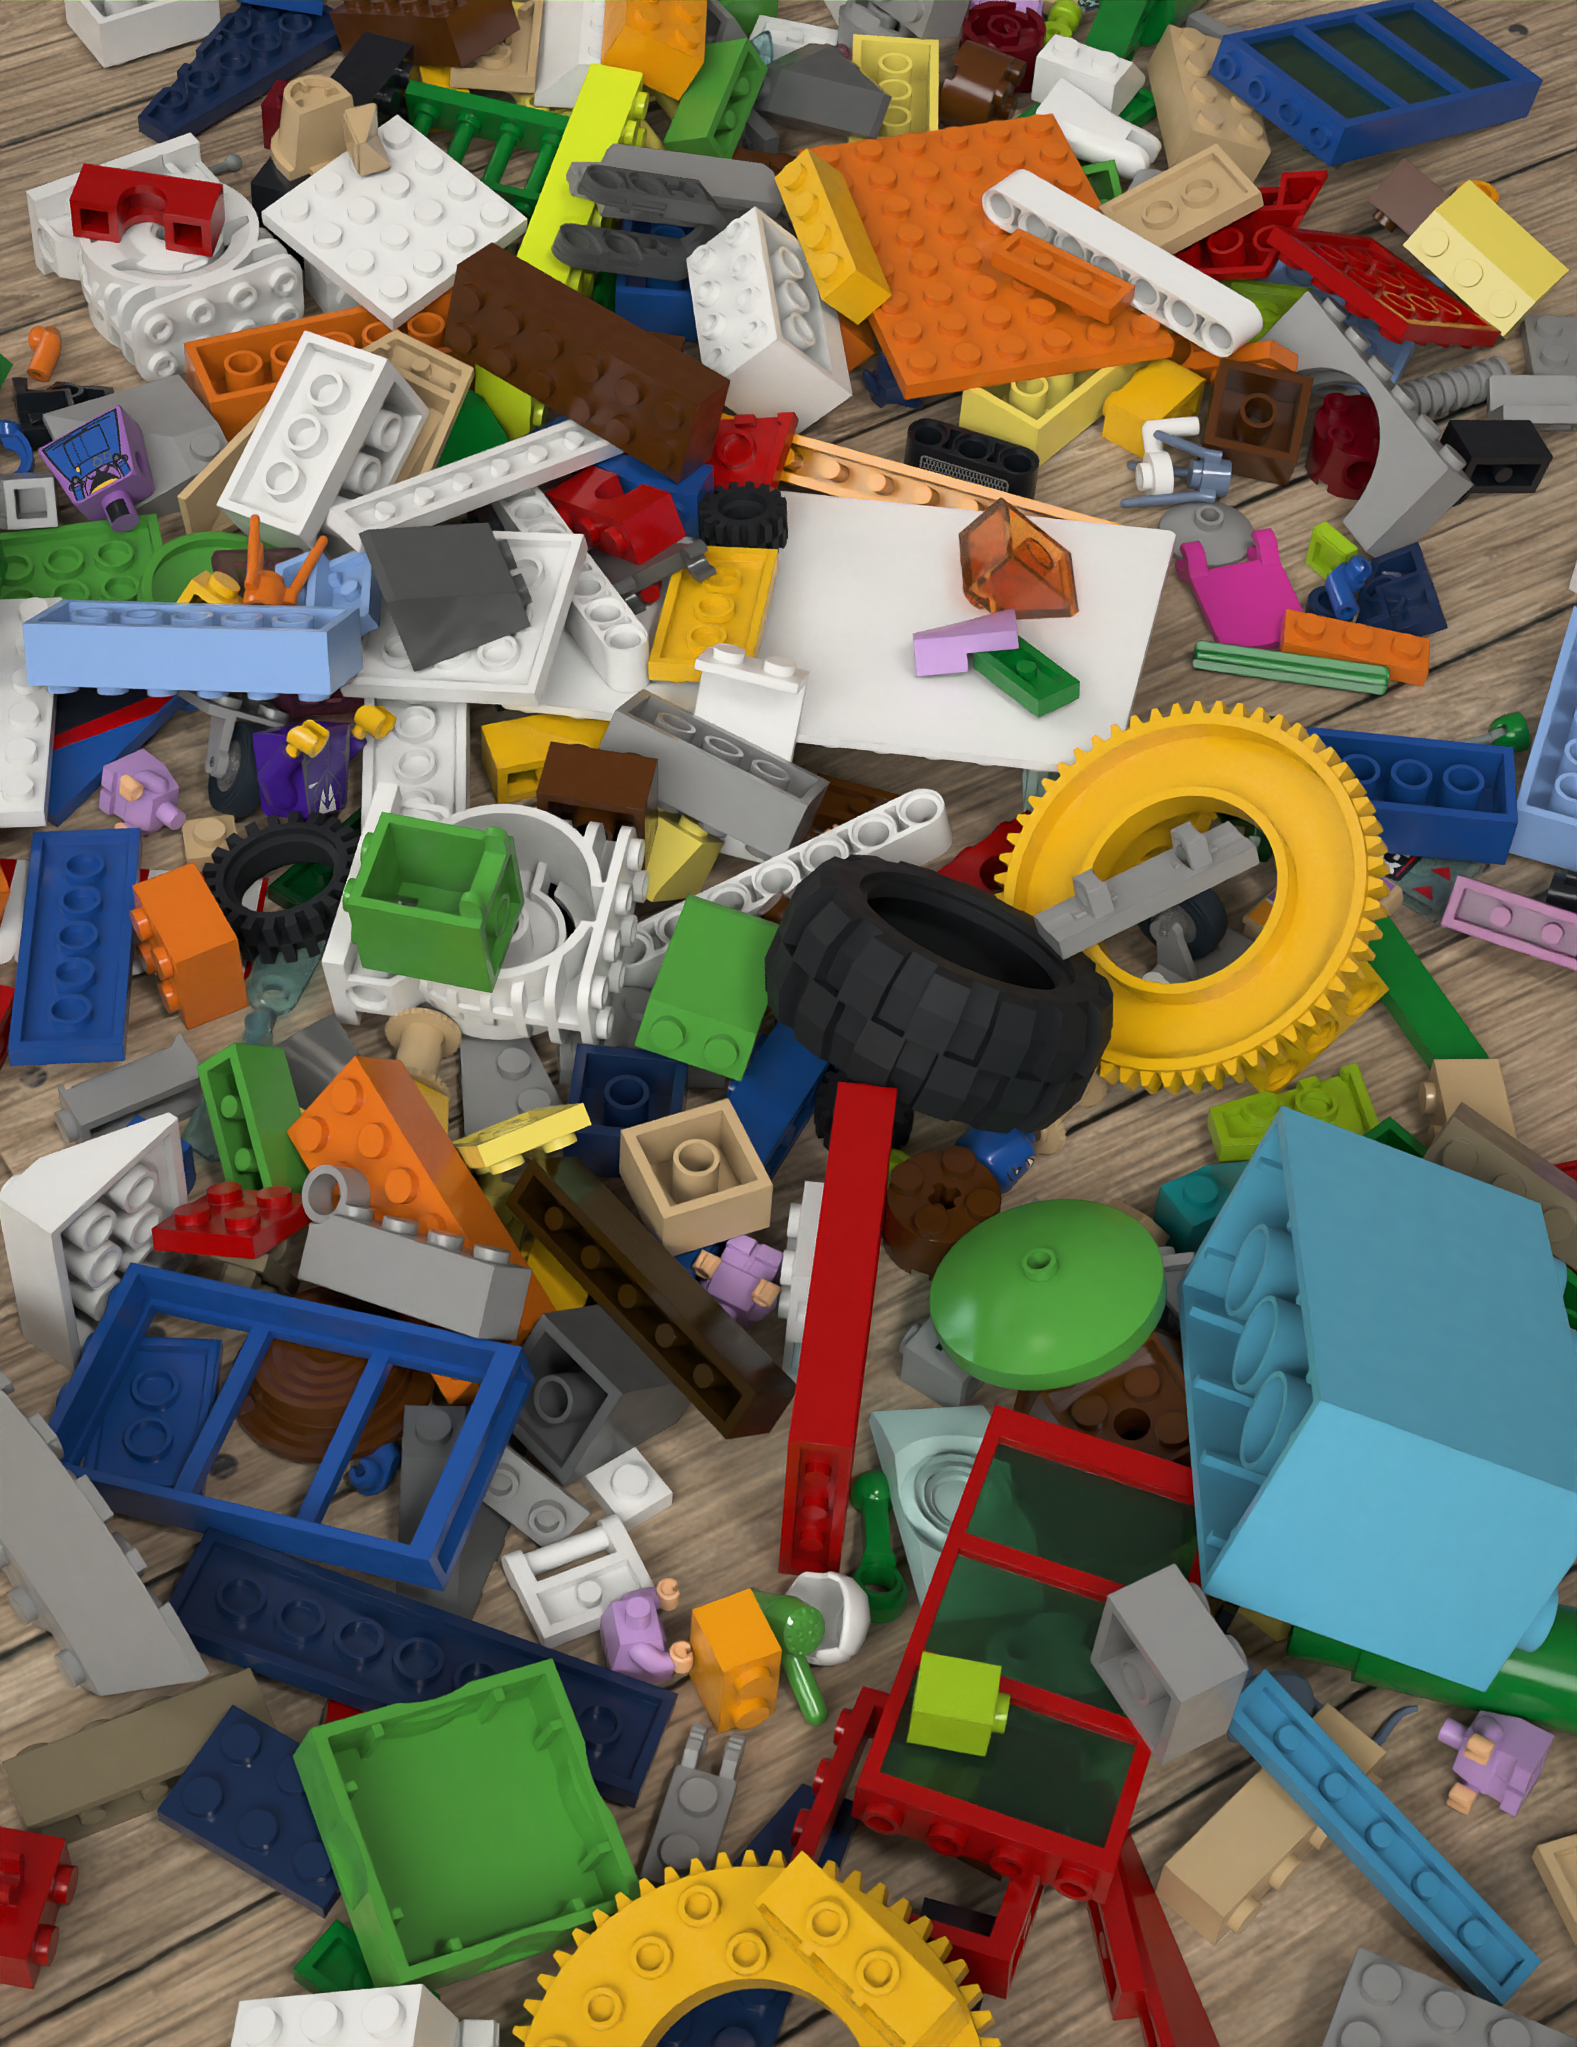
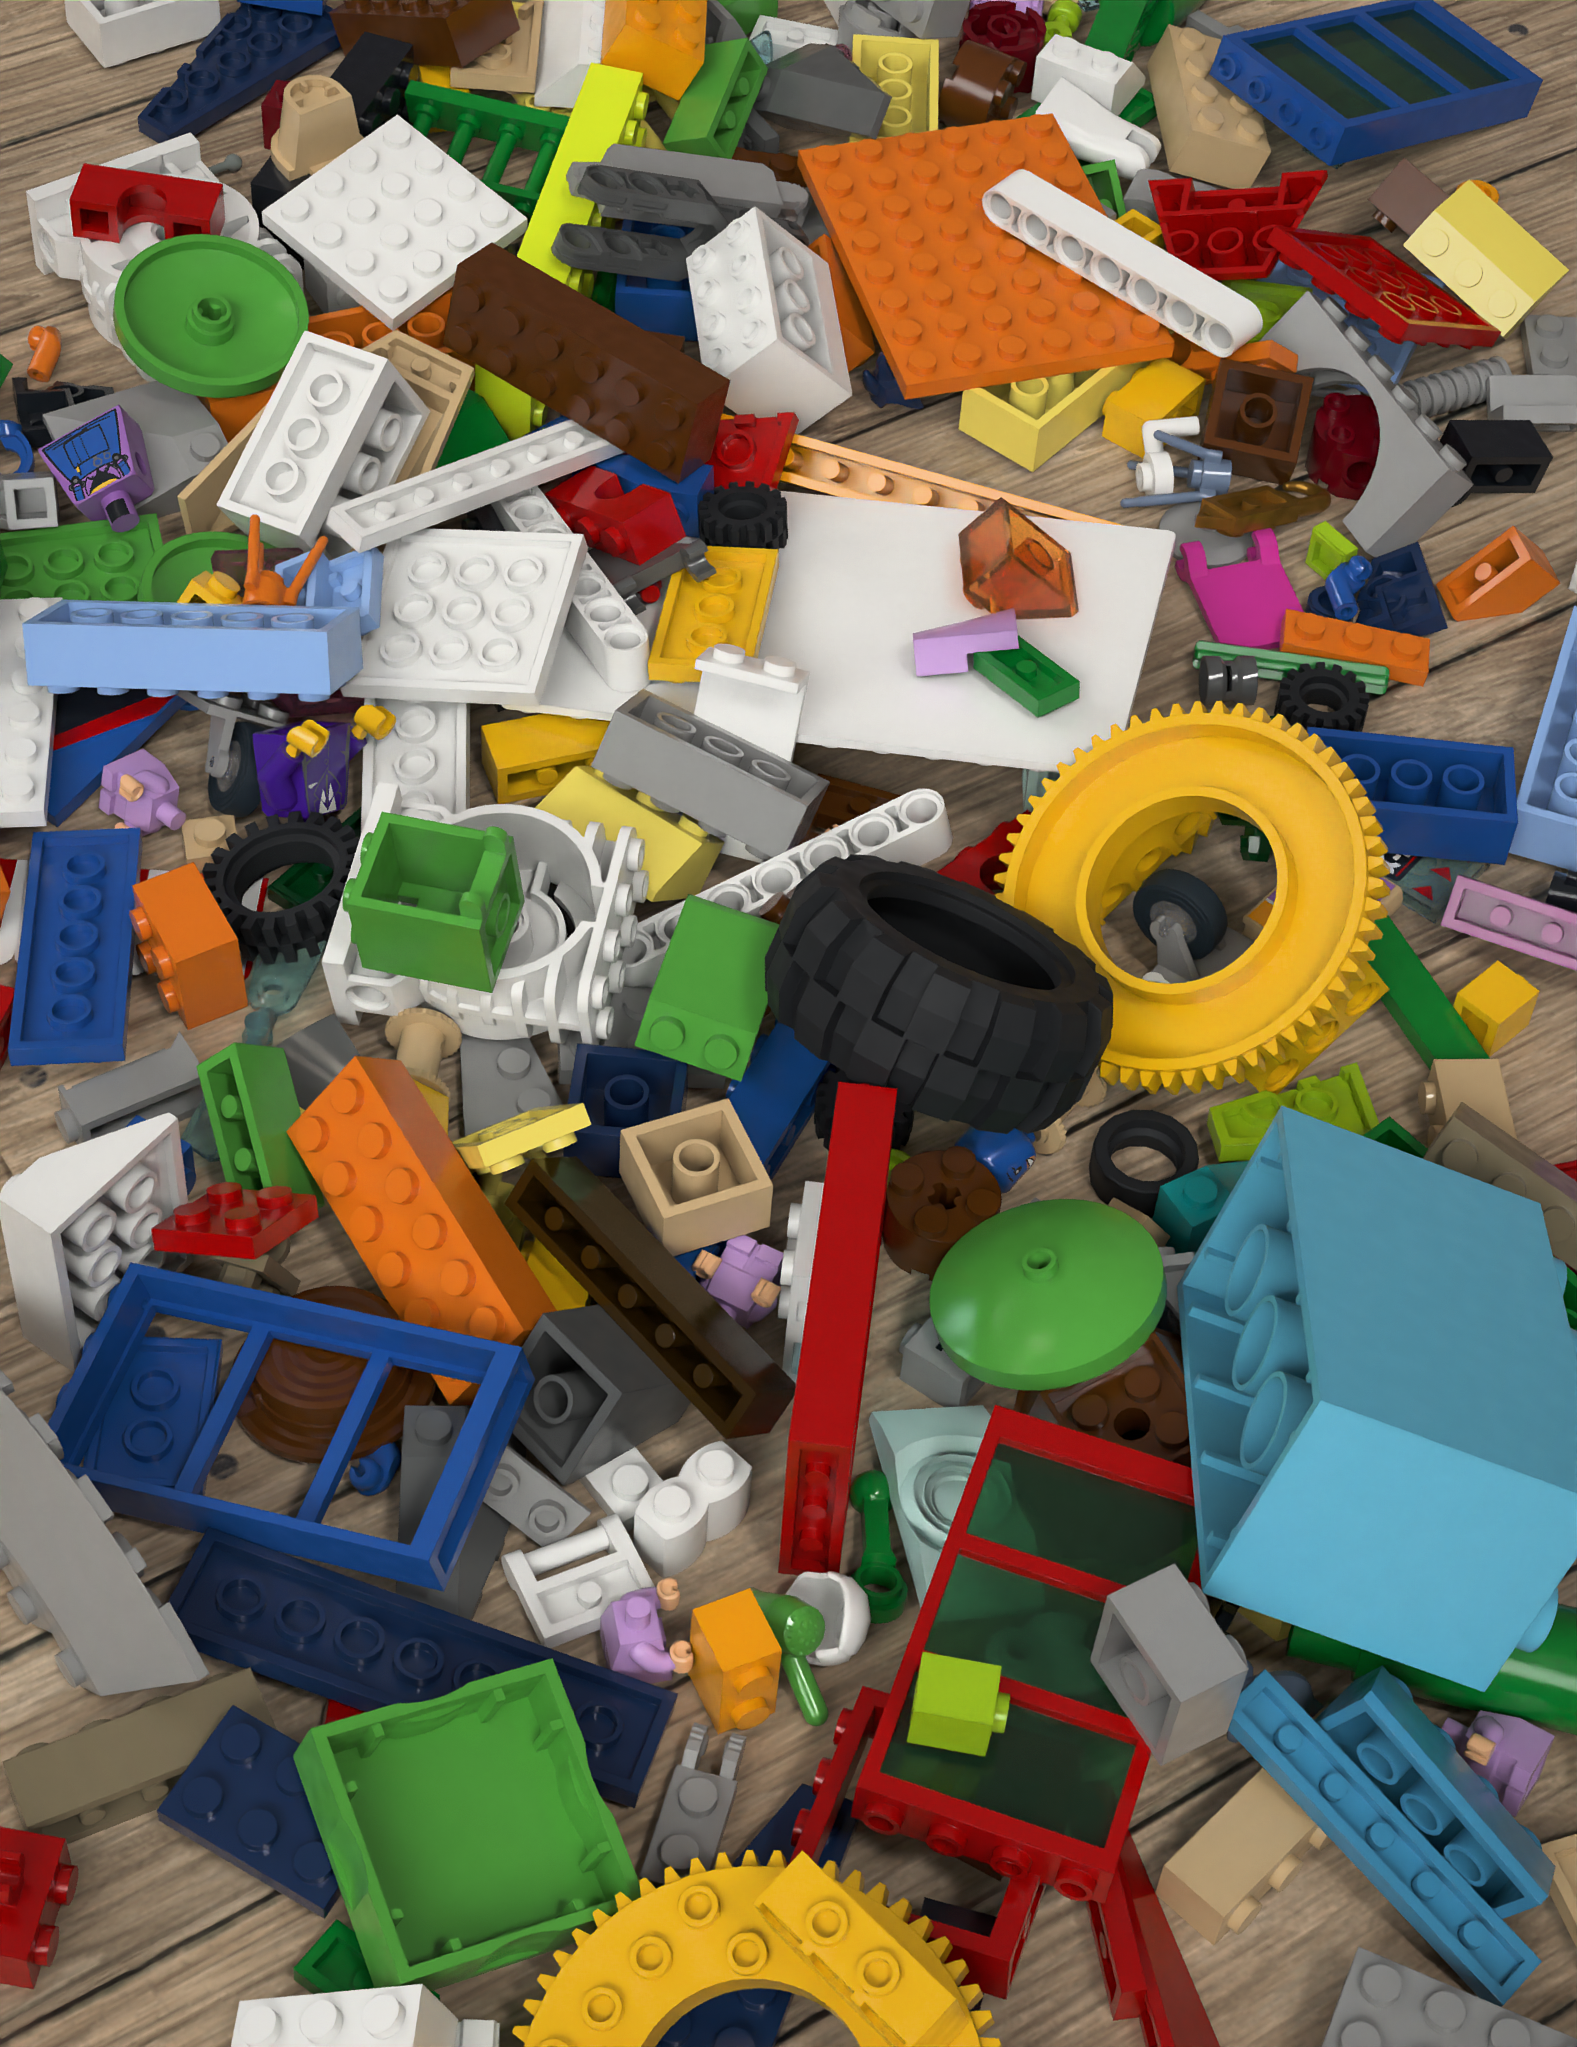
(209, 315): none -> bright green dish
(363, 141): tan slope -> none
(403, 1269): light grey hinge -> none
(447, 587): dark grey slope -> none
(602, 788): reddish brown brick -> none
(691, 1509): none -> white brick
(832, 236): yellow brick -> none
(972, 457): black beam -> none
(1062, 276): orange plate -> none
(1139, 1129): none -> black tyre
(1147, 889): light grey hinge -> none
(1186, 201): tan plate -> none
(1228, 680): none -> dark grey wheel
(1261, 508): none -> pearl gold plate
(1323, 688): none -> black tyre
(1438, 1791): none -> dark azure slope
(1496, 1006): none -> yellow brick
(1499, 579): none -> orange slope
(1506, 731): green hinge -> none

